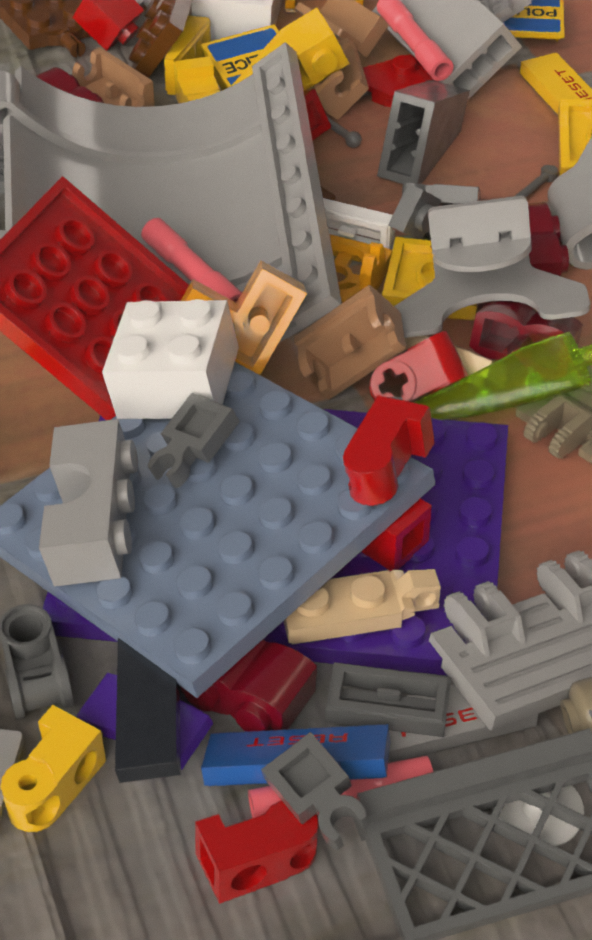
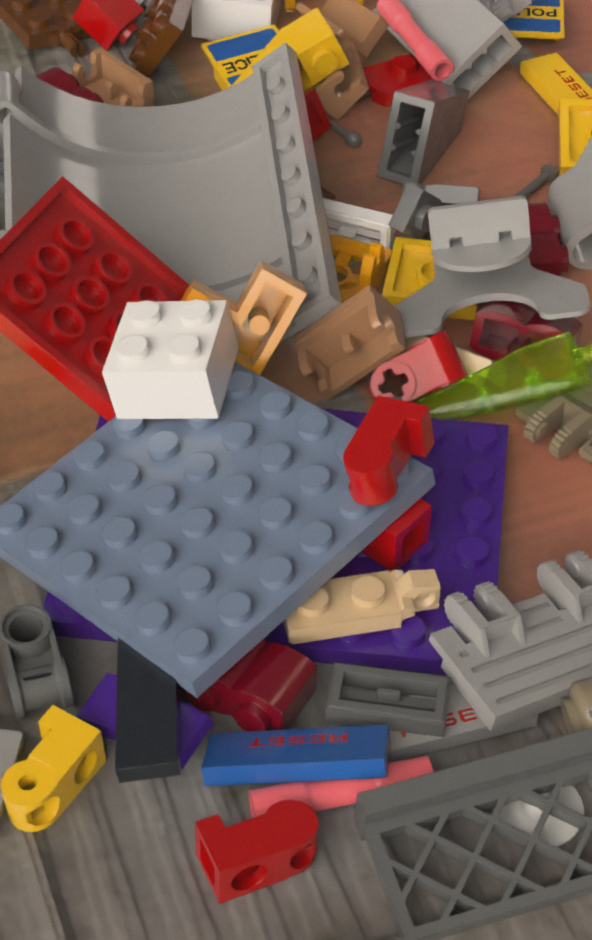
(89, 530): light grey arch -> none
(176, 251): coral piece -> none
(187, 46): yellow slope -> none
(192, 433): dark grey plate -> none
(194, 79): yellow leg -> none
(313, 784): dark grey plate -> none

